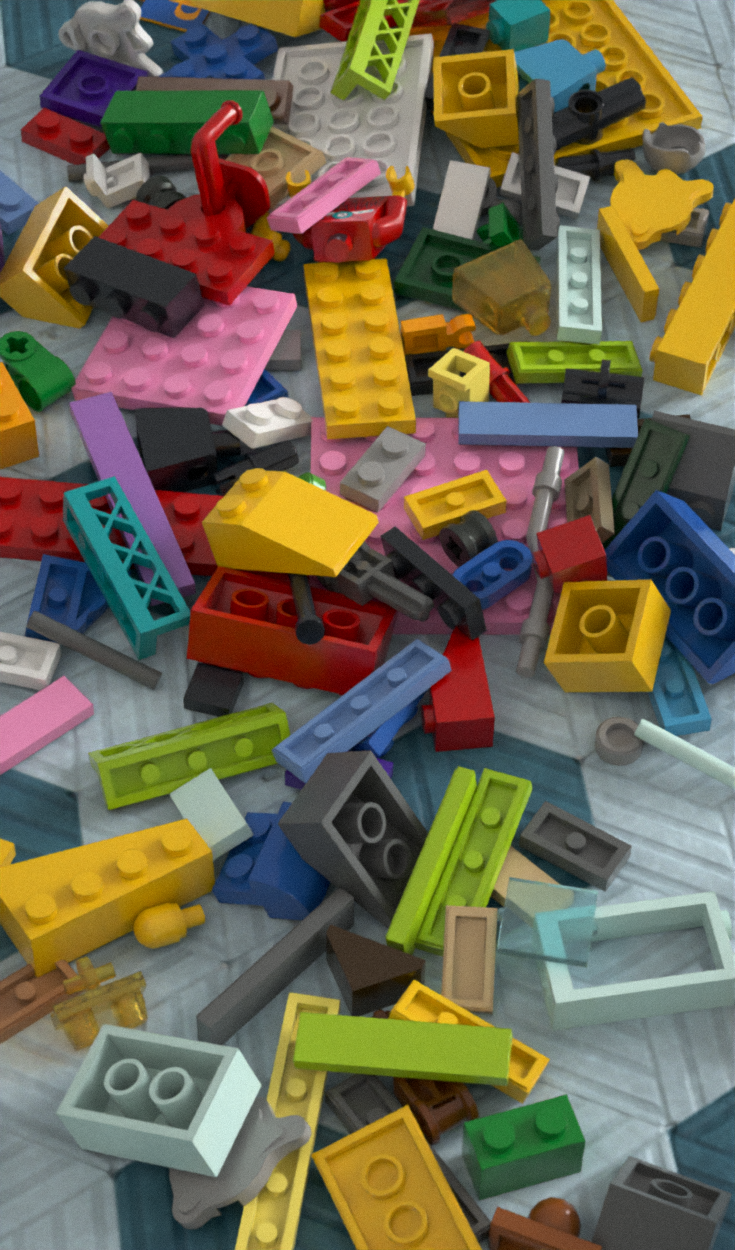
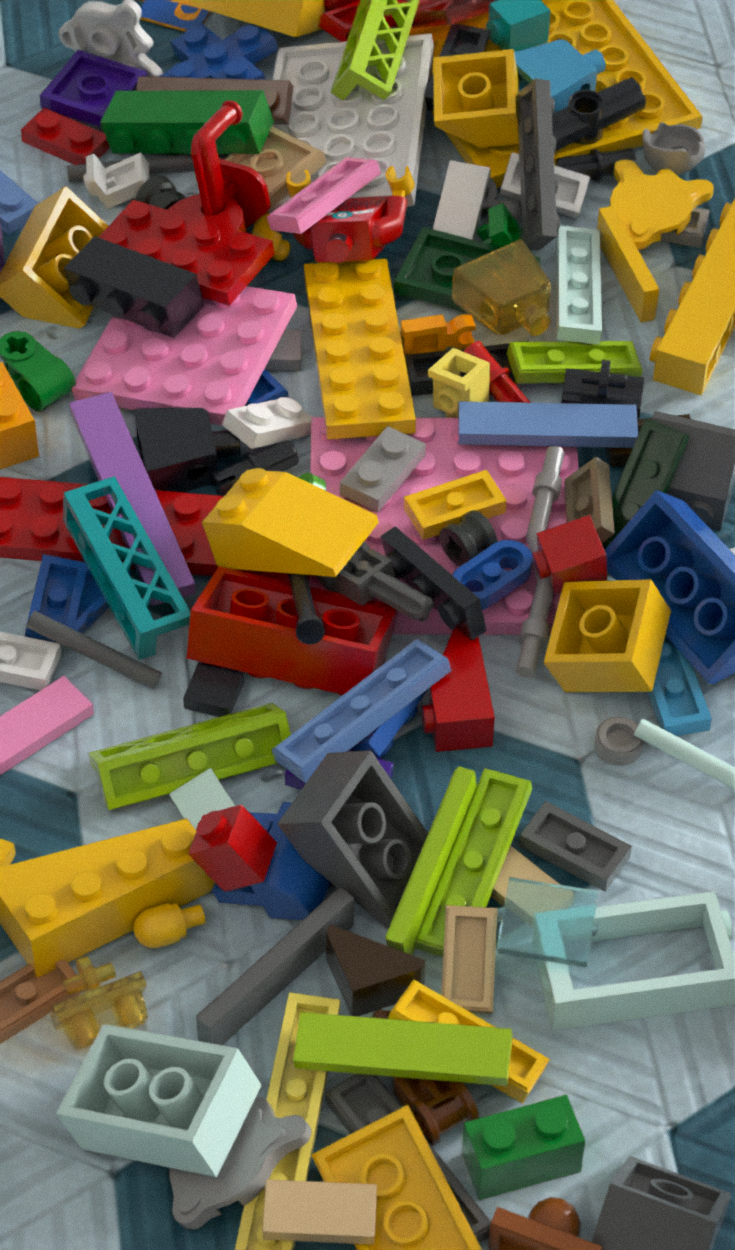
(232, 848): none -> red brick
(319, 1211): none -> tan tile

